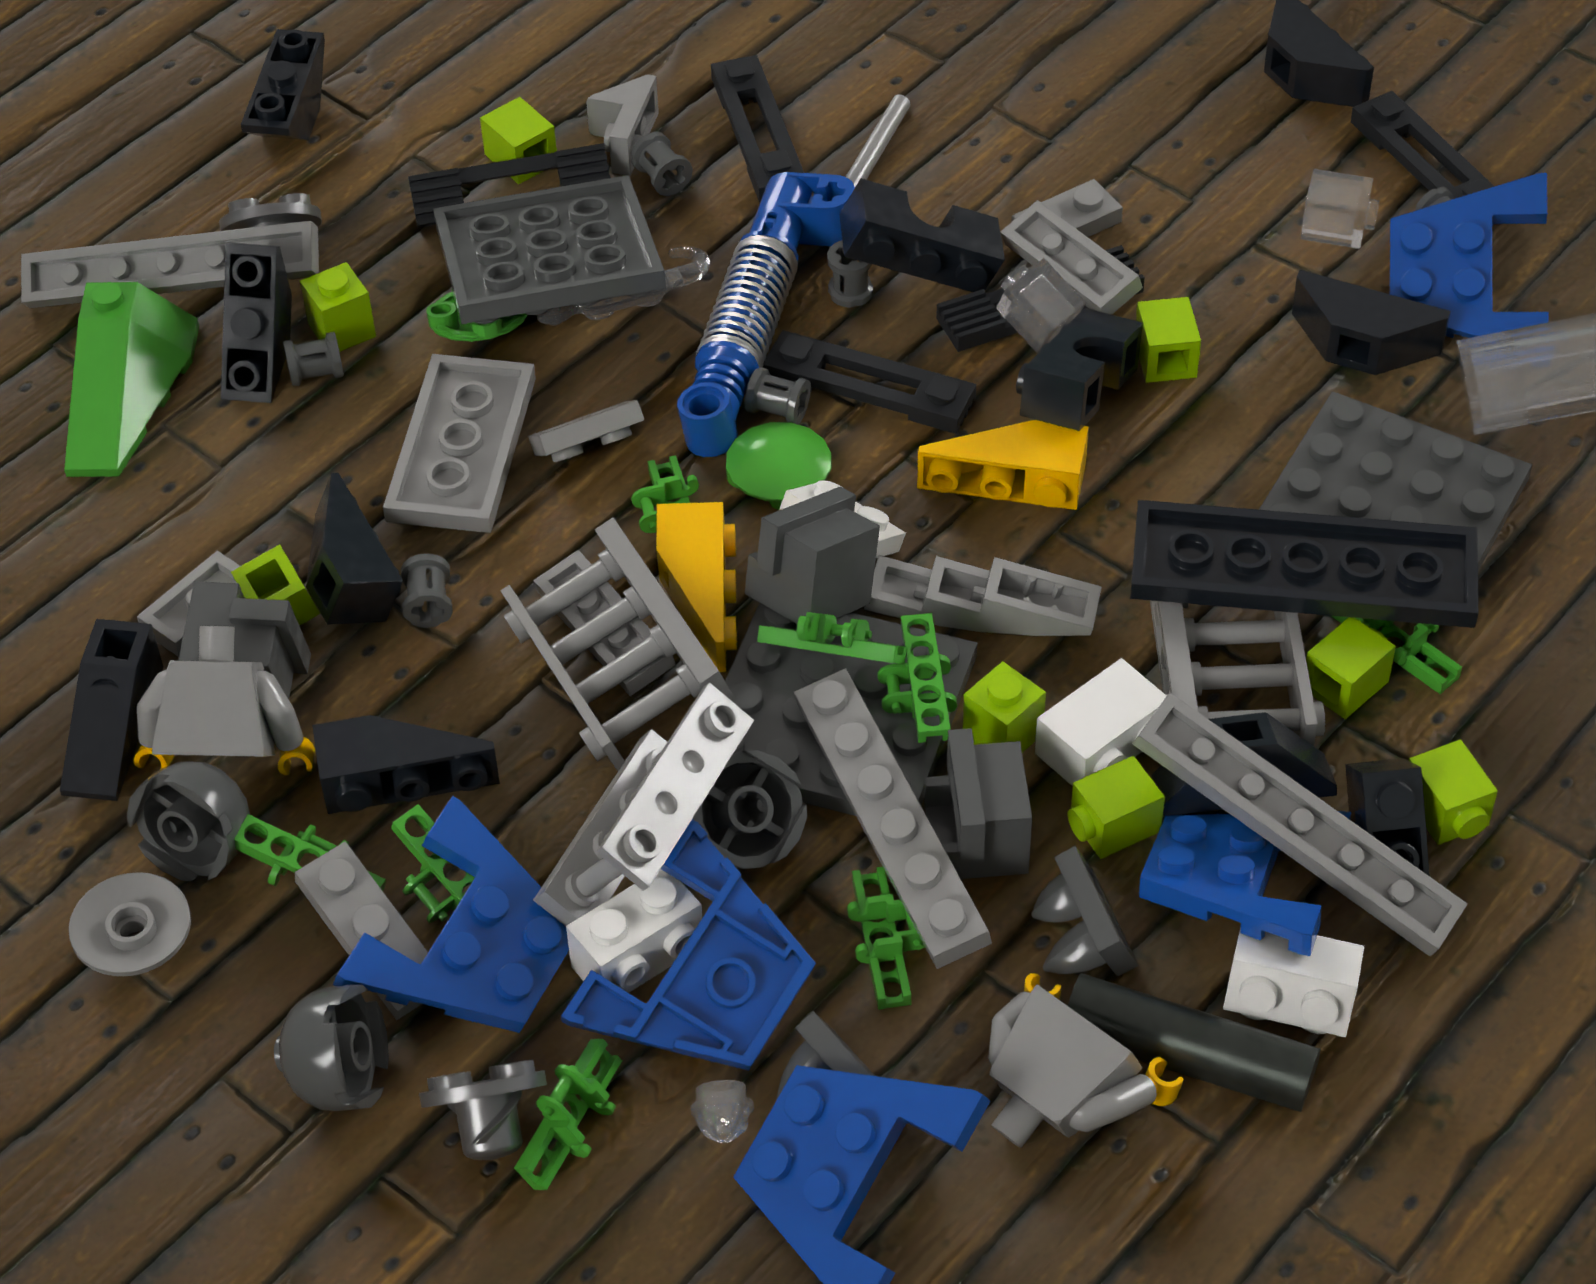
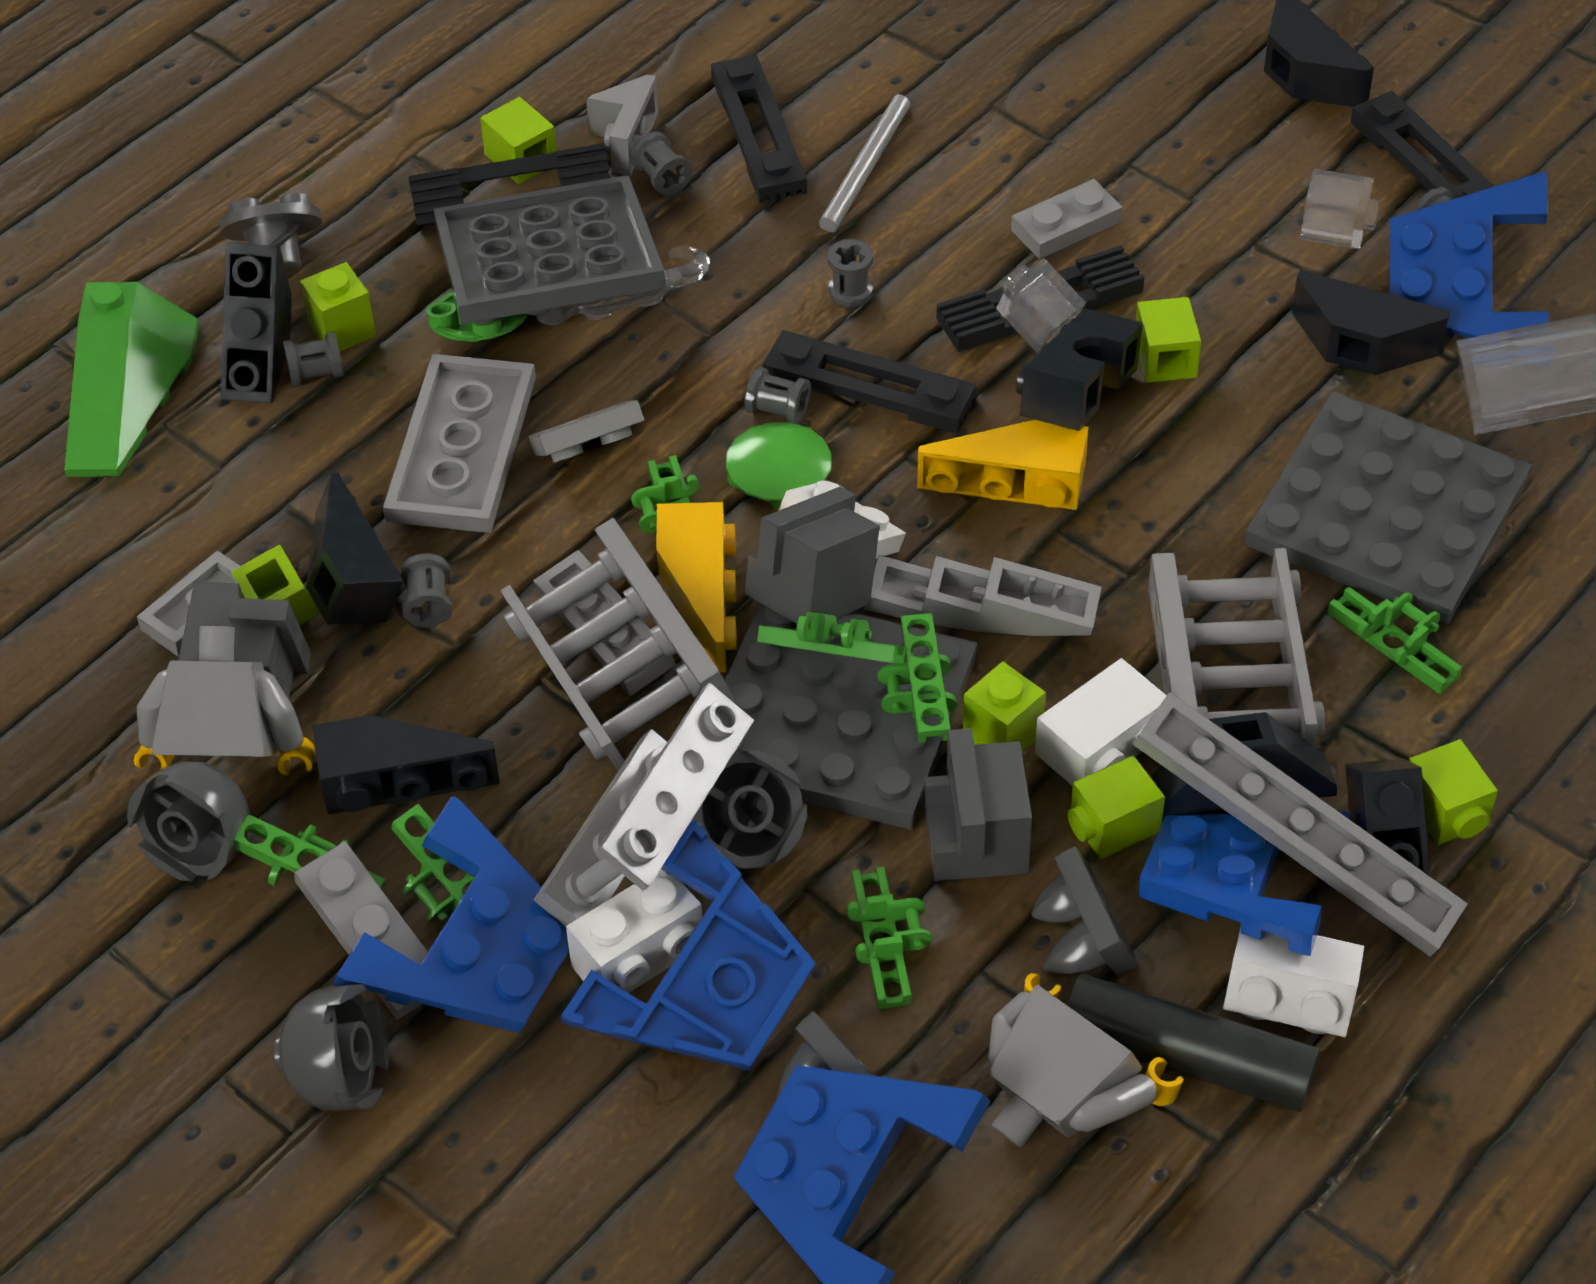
(104, 726): black slope -> none
(128, 906): light grey dish -> none
(160, 263): light grey plate -> none
(288, 87): black slope -> none
(487, 1107): flat silver plate -> none
(562, 1124): bright green piece -> none
(722, 1109): clear plate -> none
(754, 300): blue piece -> none
(886, 233): black arch -> none
(893, 819): light grey plate -> none
(1081, 262): light grey plate -> none
(1306, 563): black plate -> none
(1349, 666): lime brick -> none

